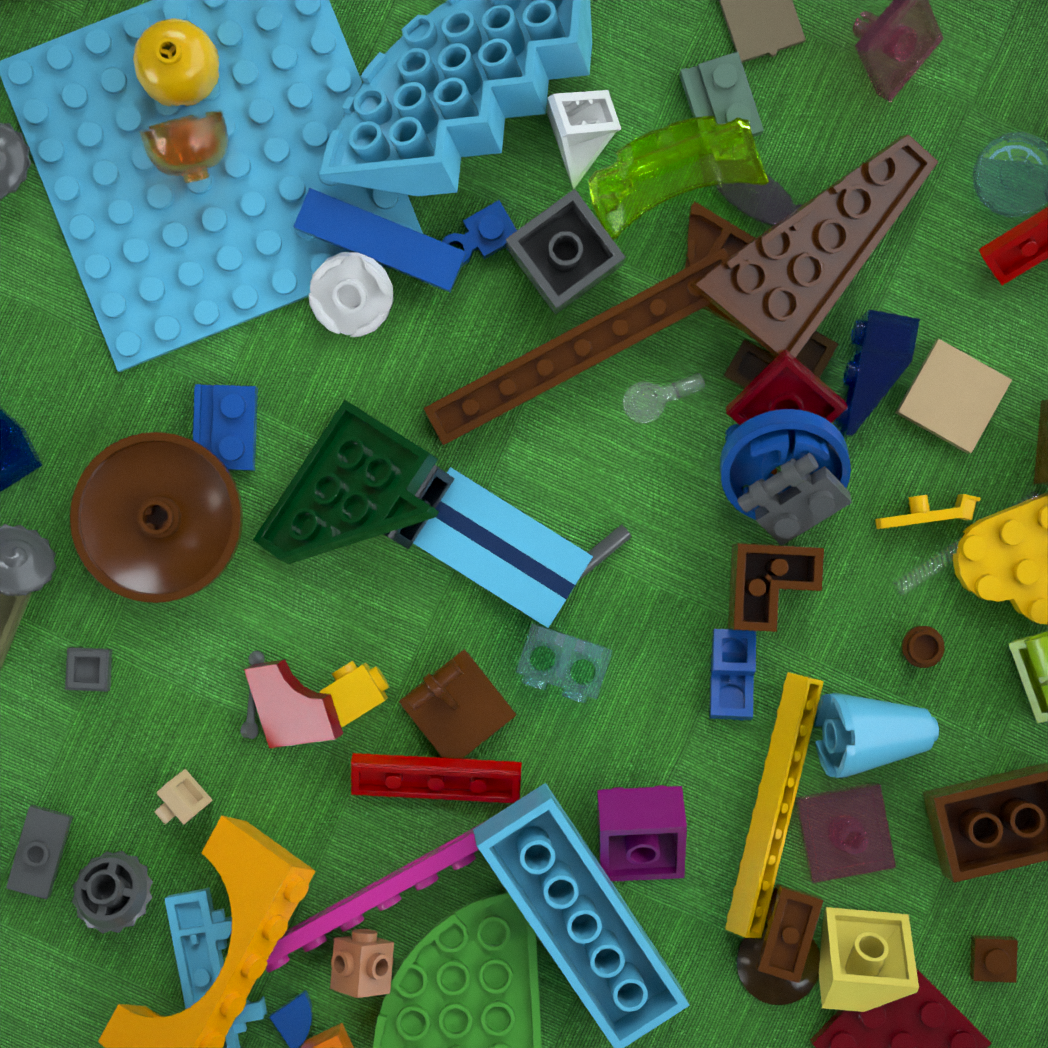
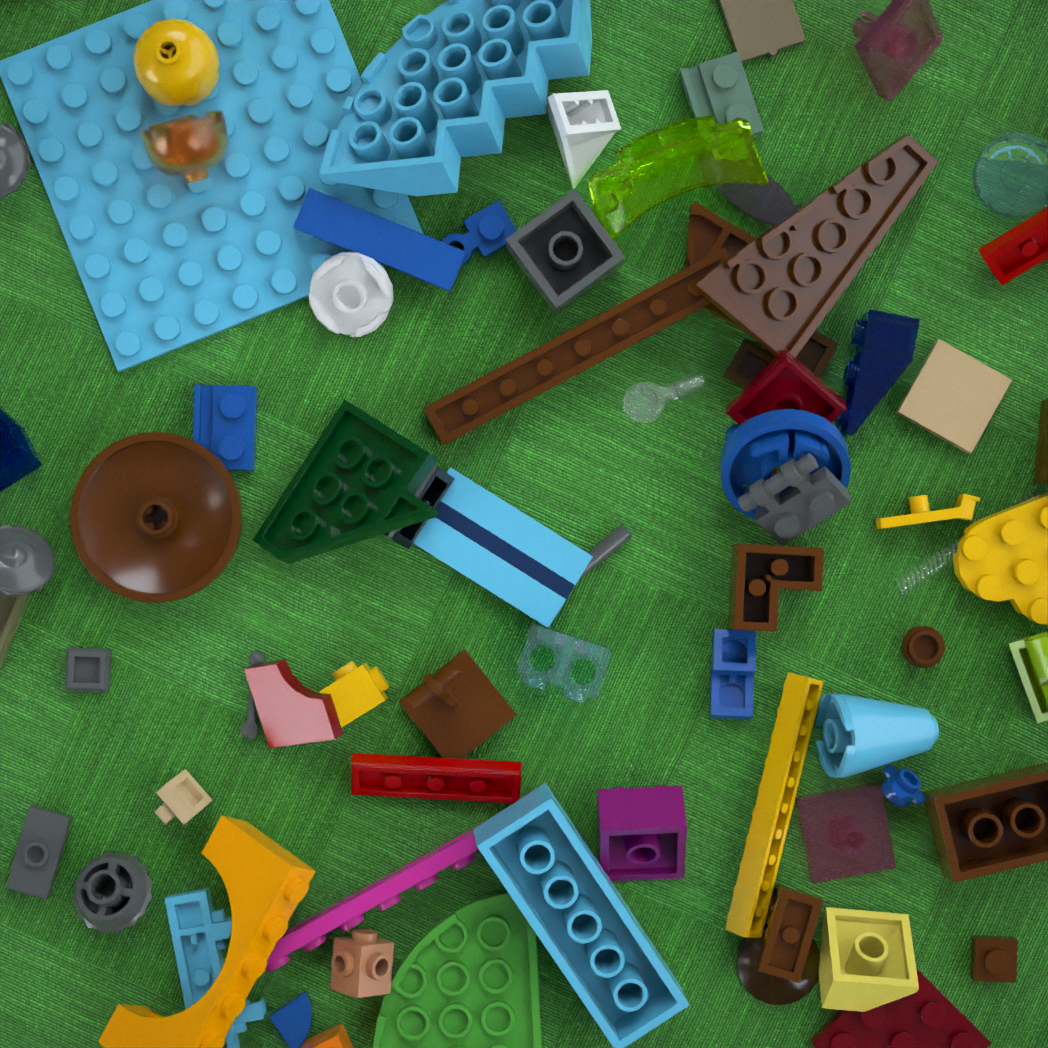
(902, 786): none -> blue plate

